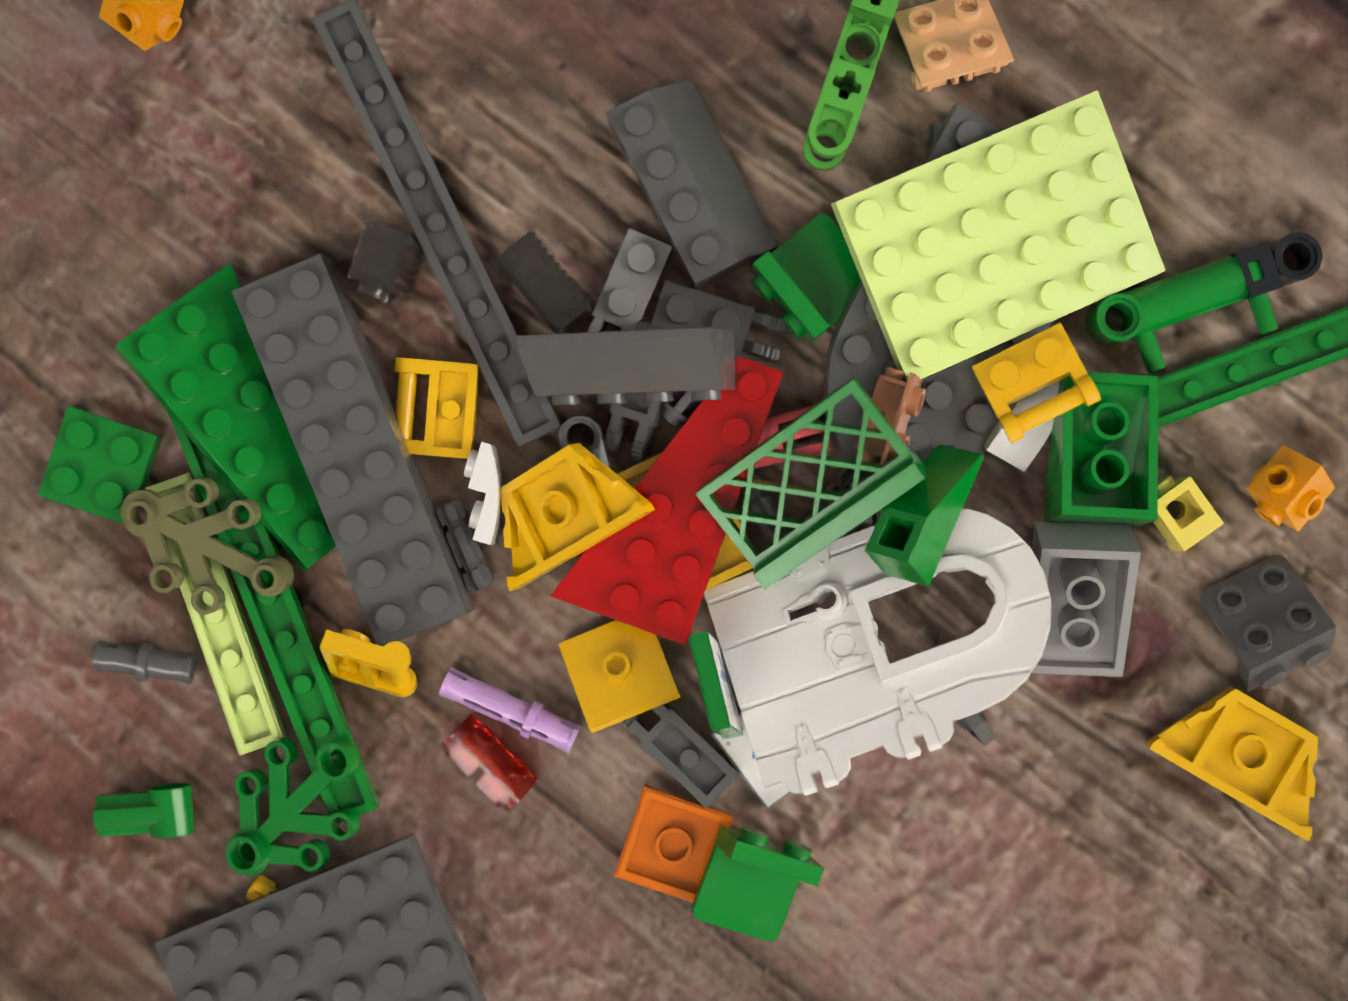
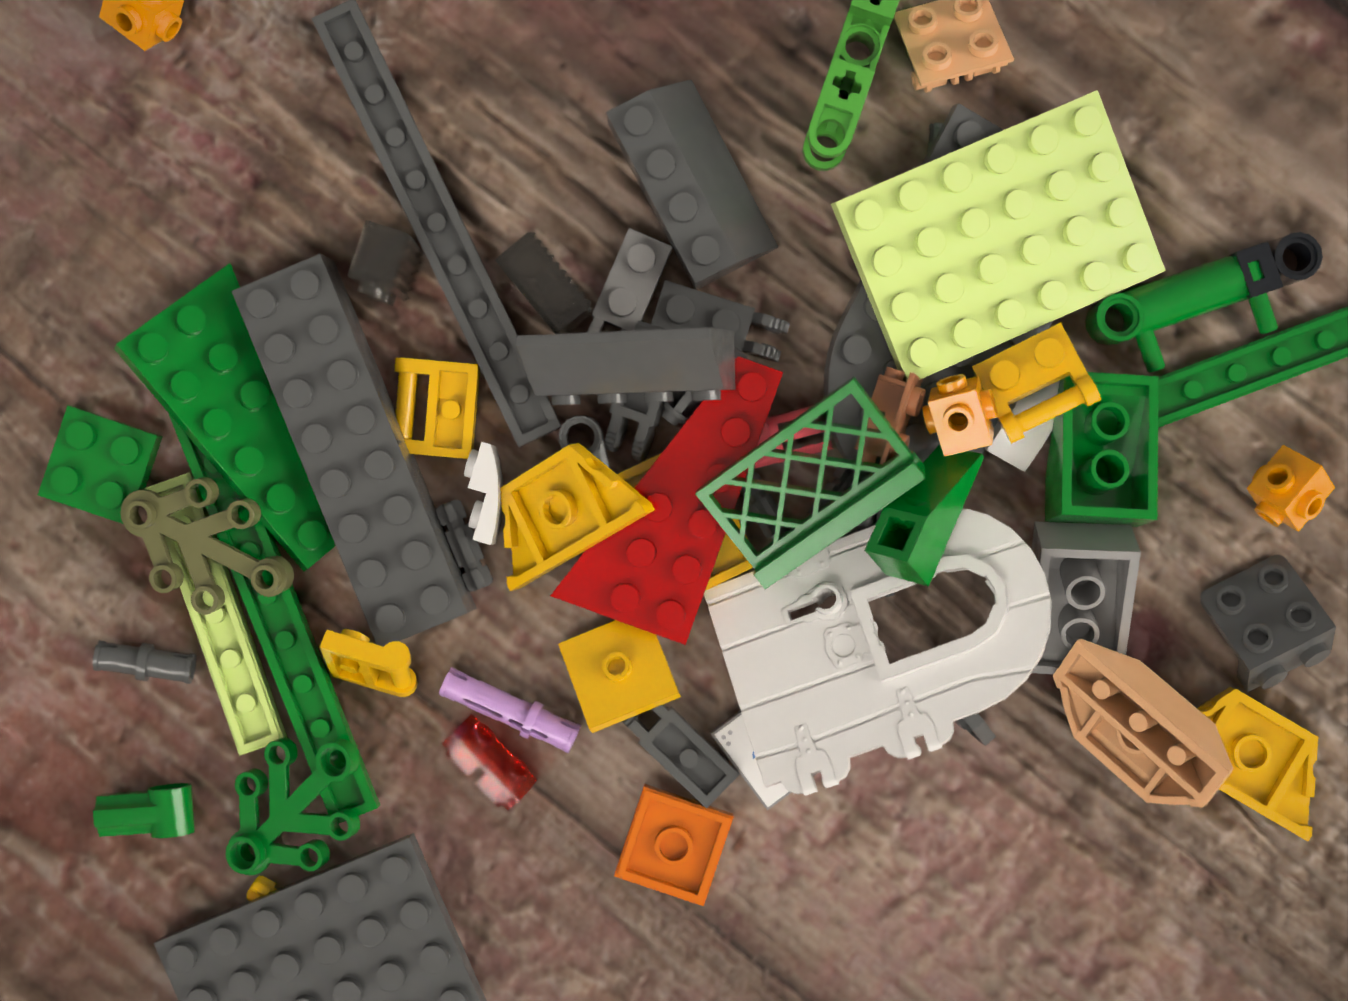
(715, 685): green tile -> none
(752, 882): green bracket -> none
(809, 278): green bracket -> none
(960, 414): none -> light orange brick
(1141, 727): none -> light nougat wedge
(1195, 517): light yellow brick -> none

